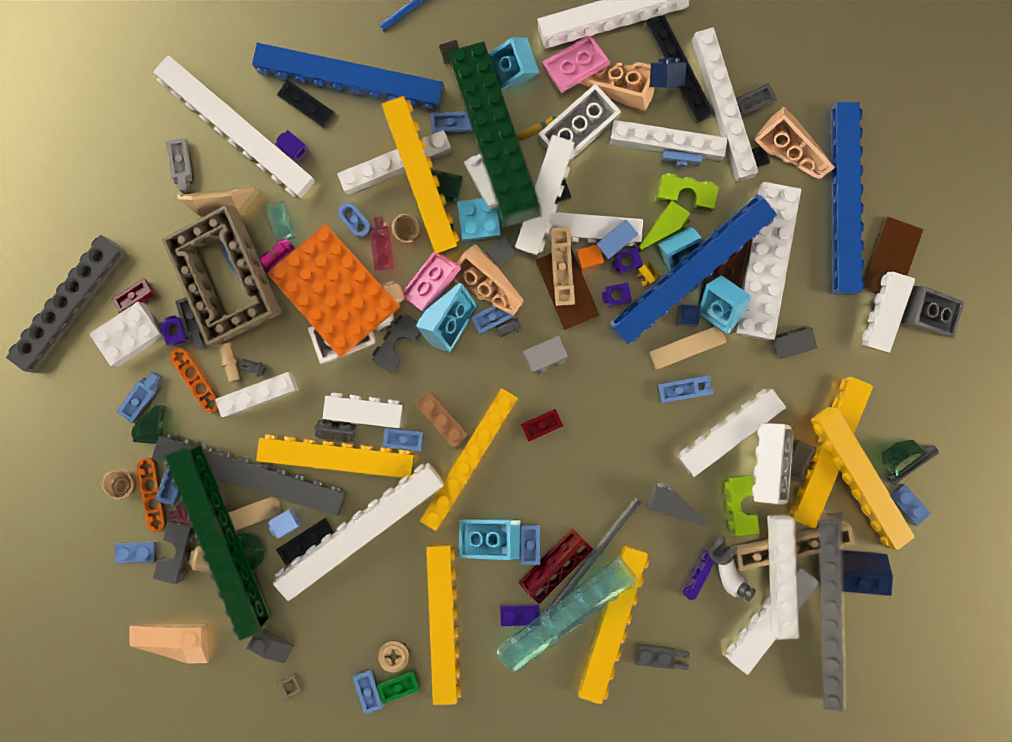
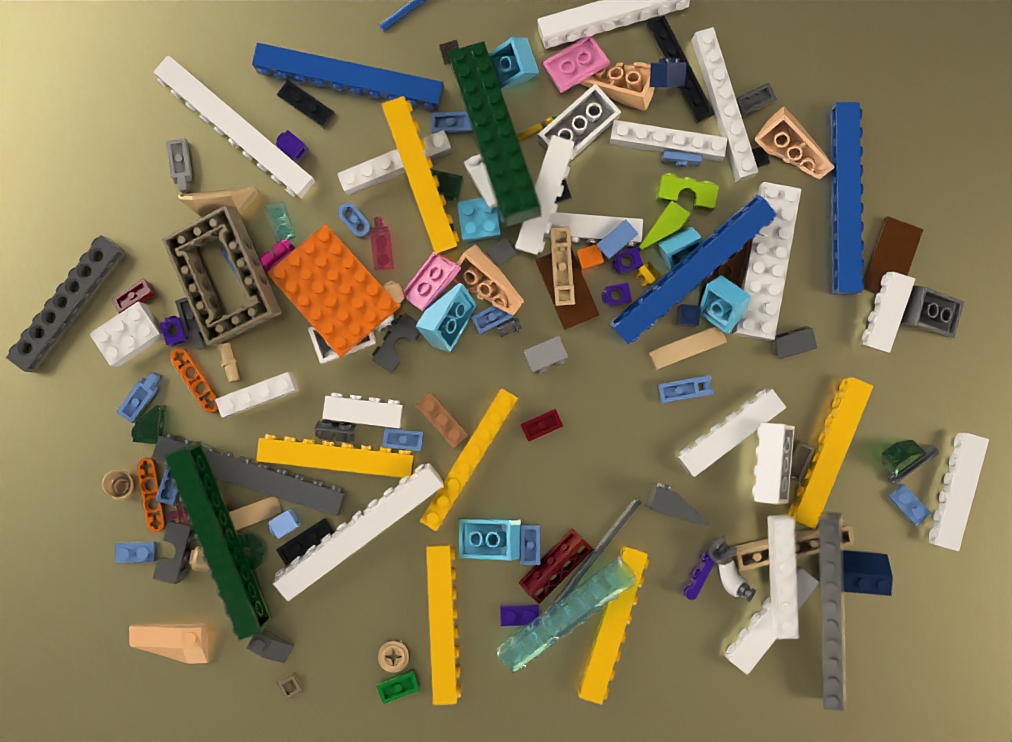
(253, 367): dark grey pin -> none
(367, 691): medium blue plate -> none
(405, 228): tan hair -> none
(660, 657): dark grey hinge -> none
(737, 489): lime arch -> none
(862, 478): yellow brick -> none
(958, 491): none -> white brick

